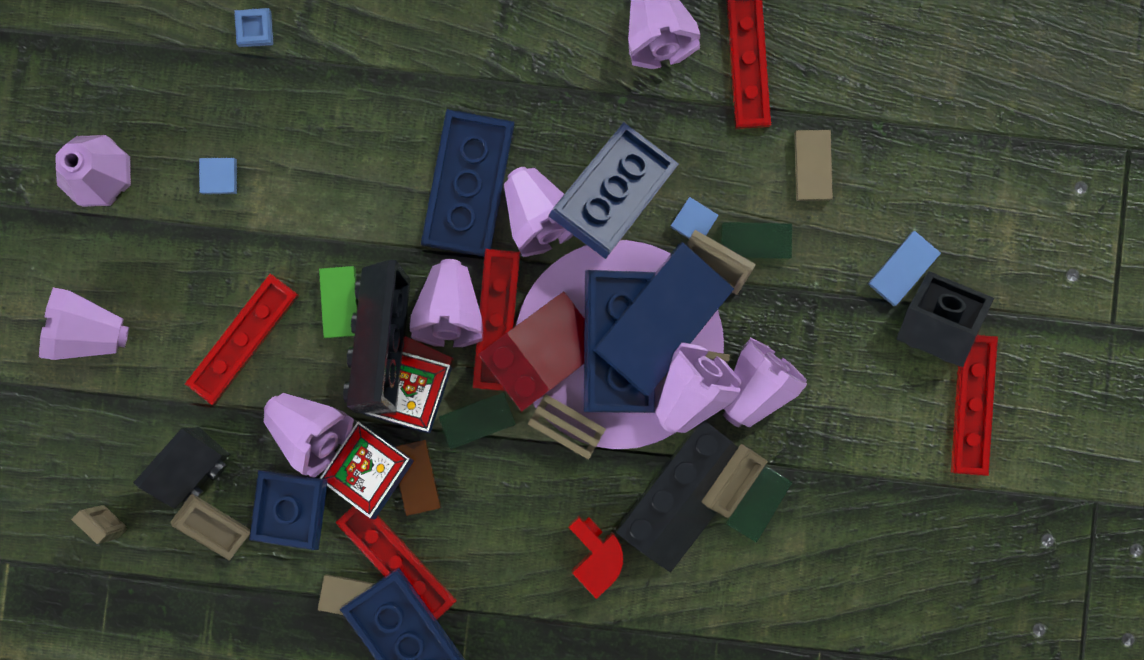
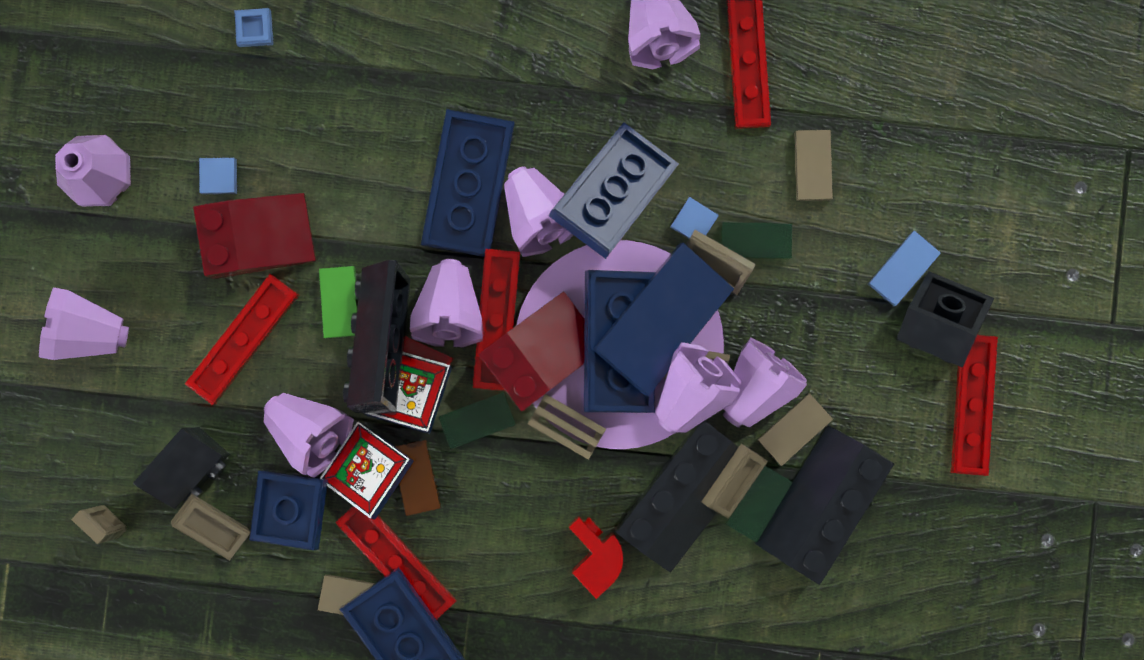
(254, 234): none -> dark red slope
(794, 429): none -> dark tan tile
(824, 504): none -> black slope

